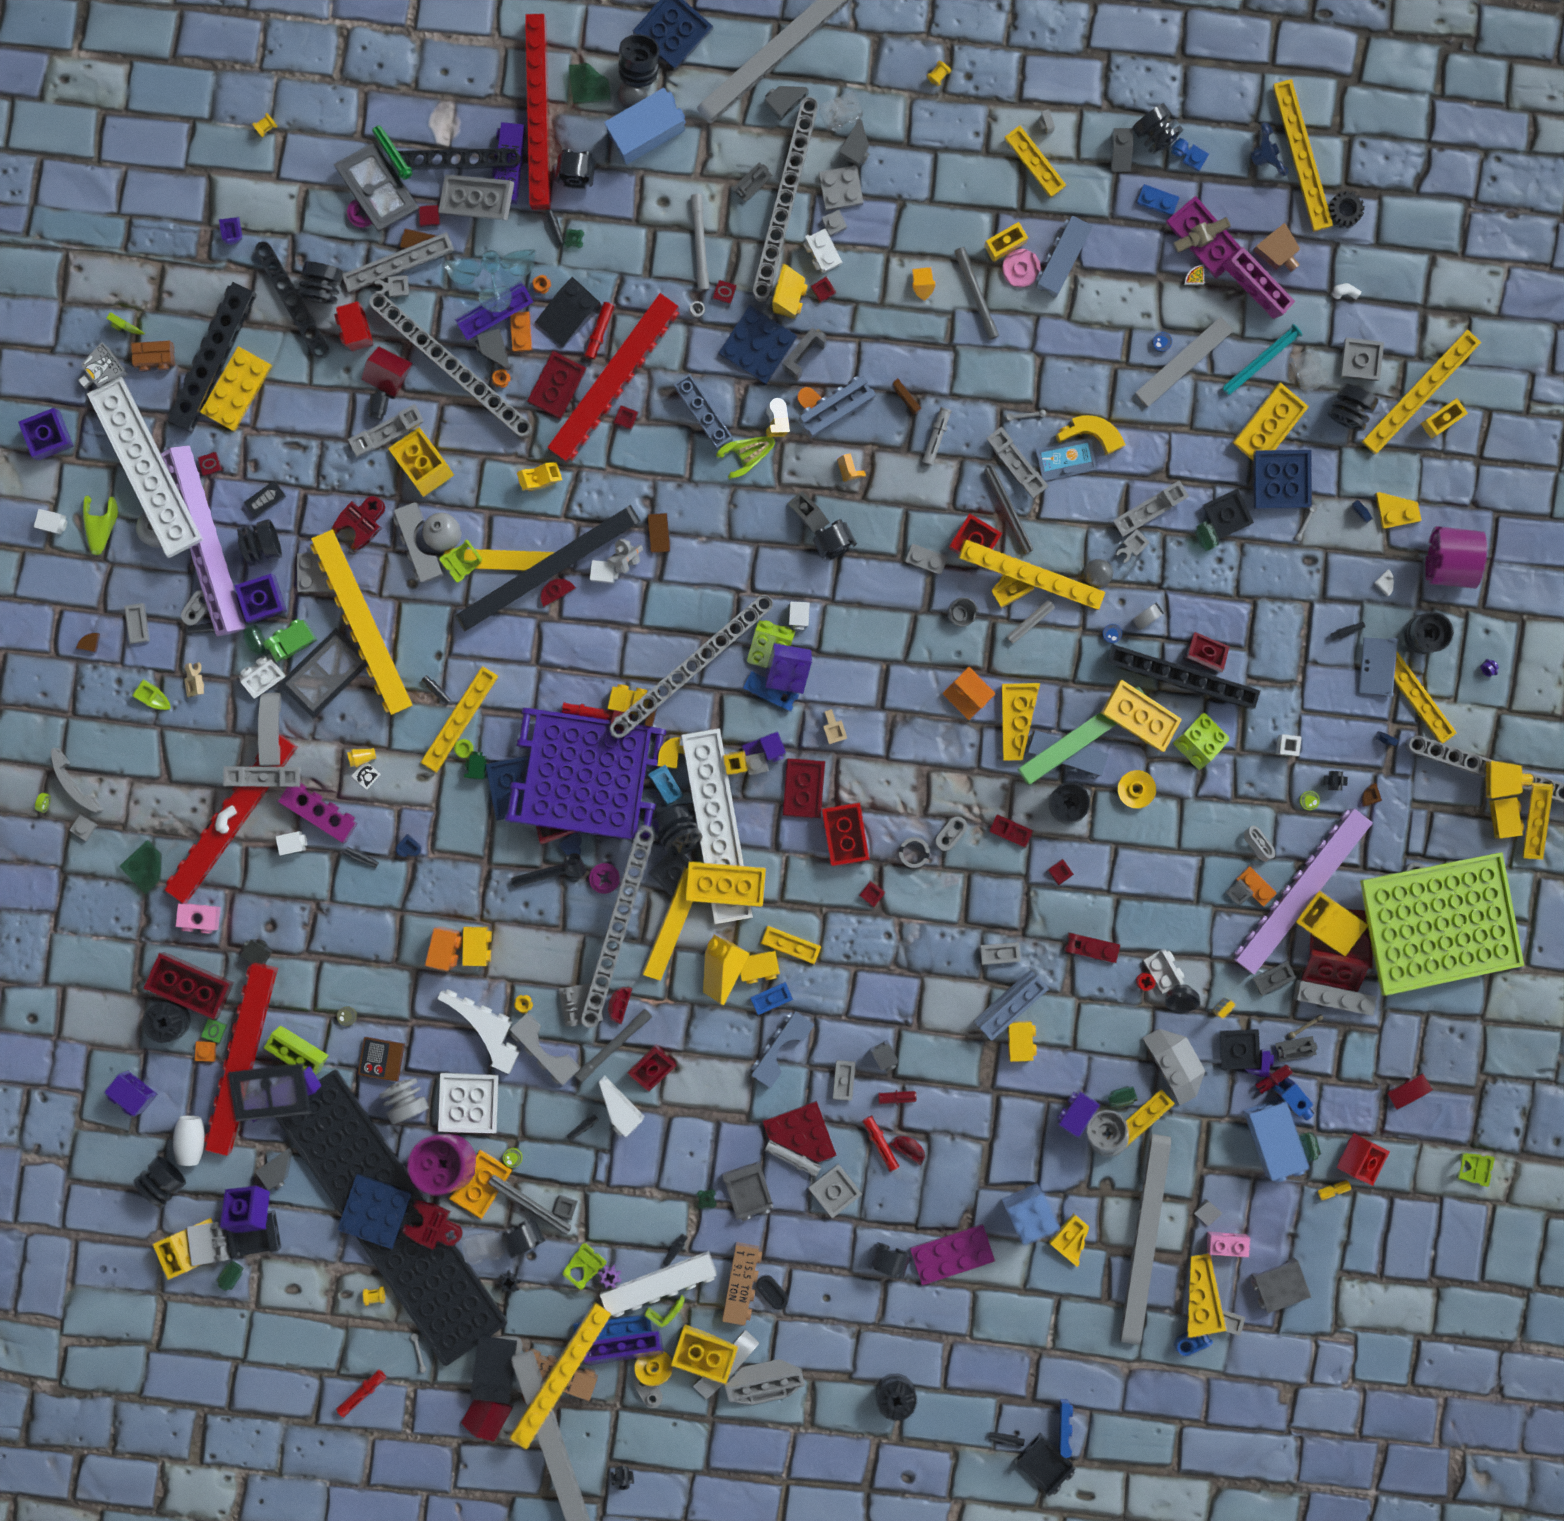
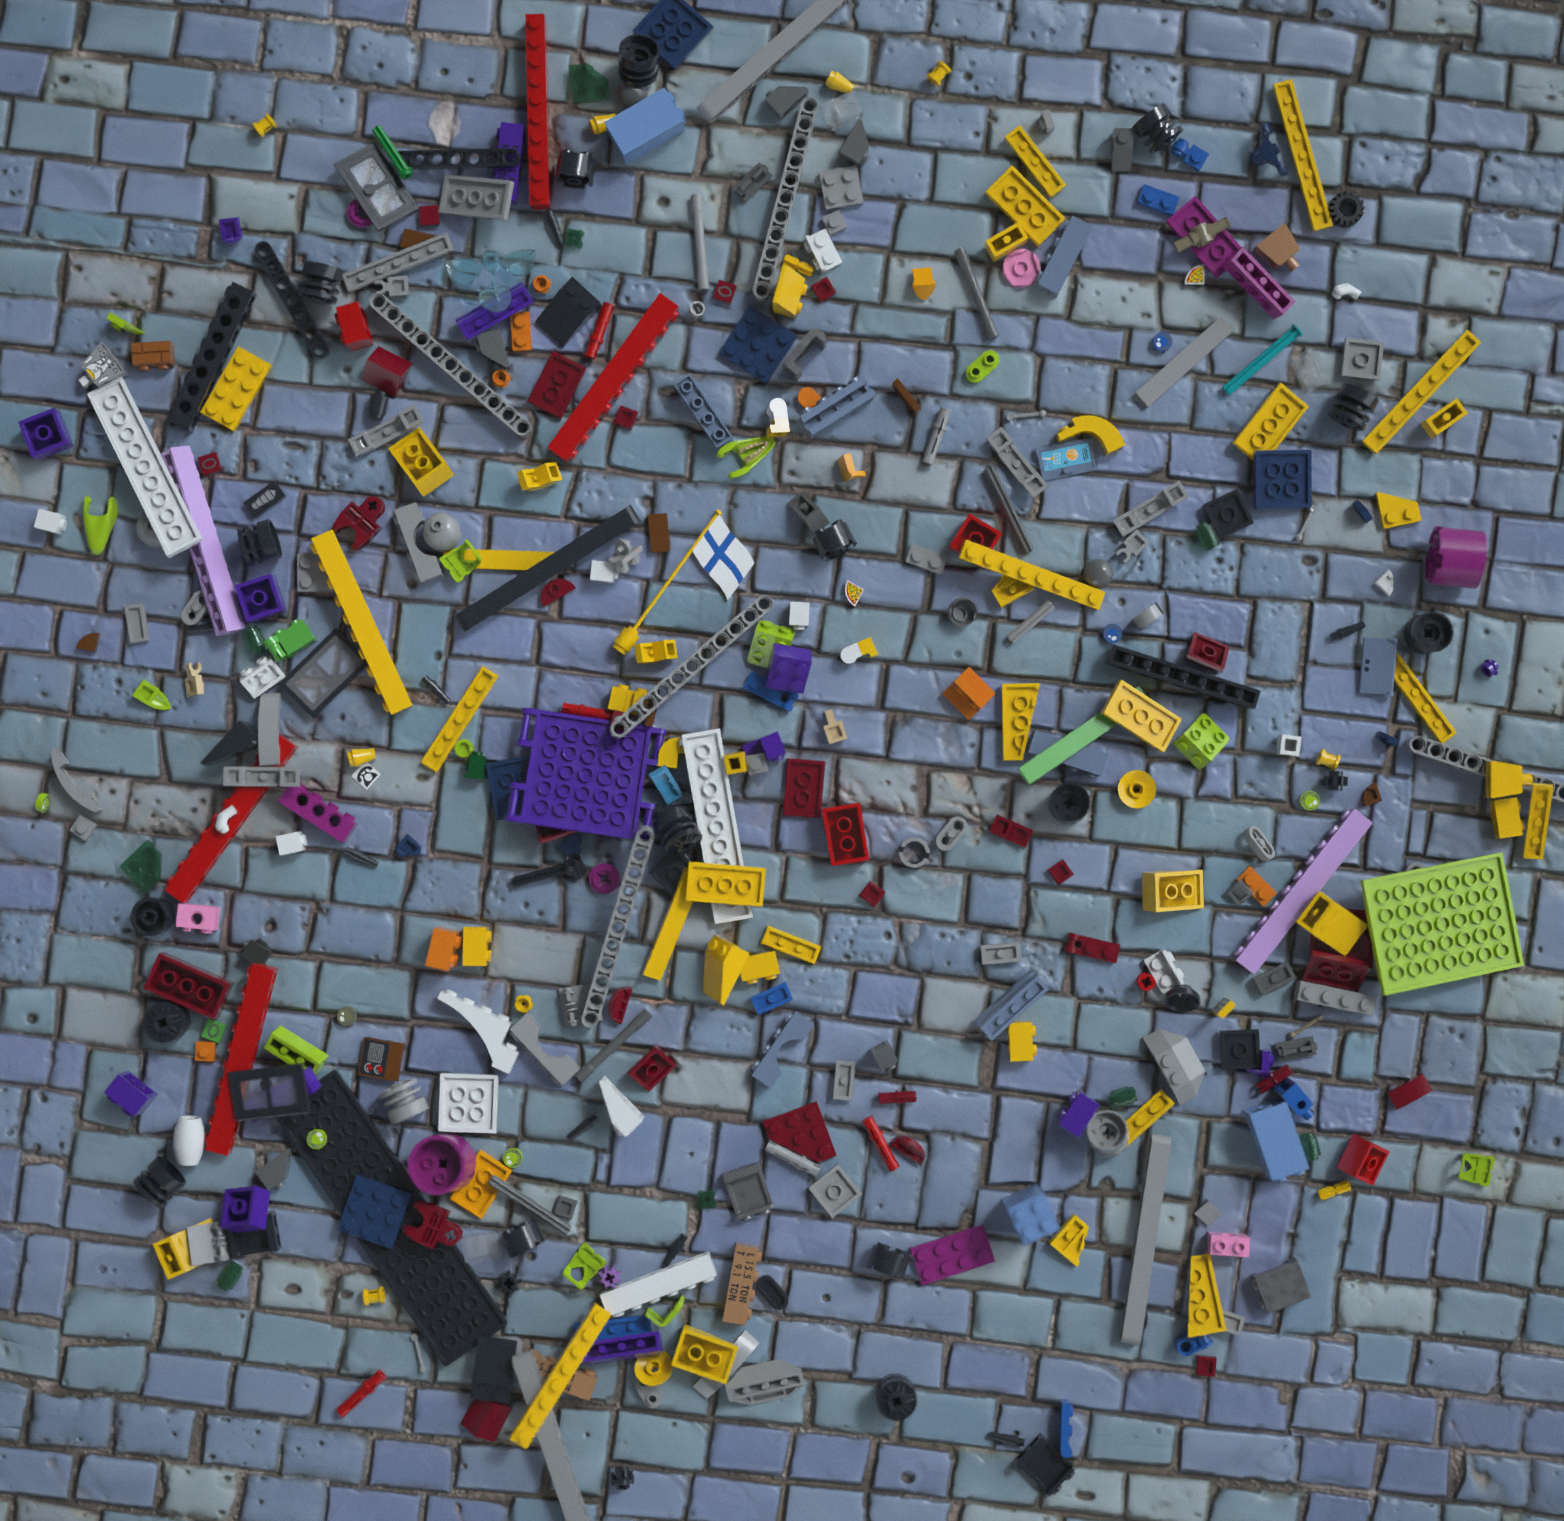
(143, 910): none -> black brick
(238, 741): none -> black slope
(317, 1138): none -> lime tile
(597, 123): none -> yellow cone
(655, 651): none -> yellow brick
(719, 556): none -> flag
(802, 267): none -> yellow piece
(838, 82): none -> yellow cone
(853, 592): none -> tile
(858, 650): none -> leg
(982, 366): none -> lime plate
(1025, 205): none -> yellow plate
(1172, 890): none -> yellow slope
(1205, 1365): none -> dark red tile
(1328, 759): none -> yellow bush

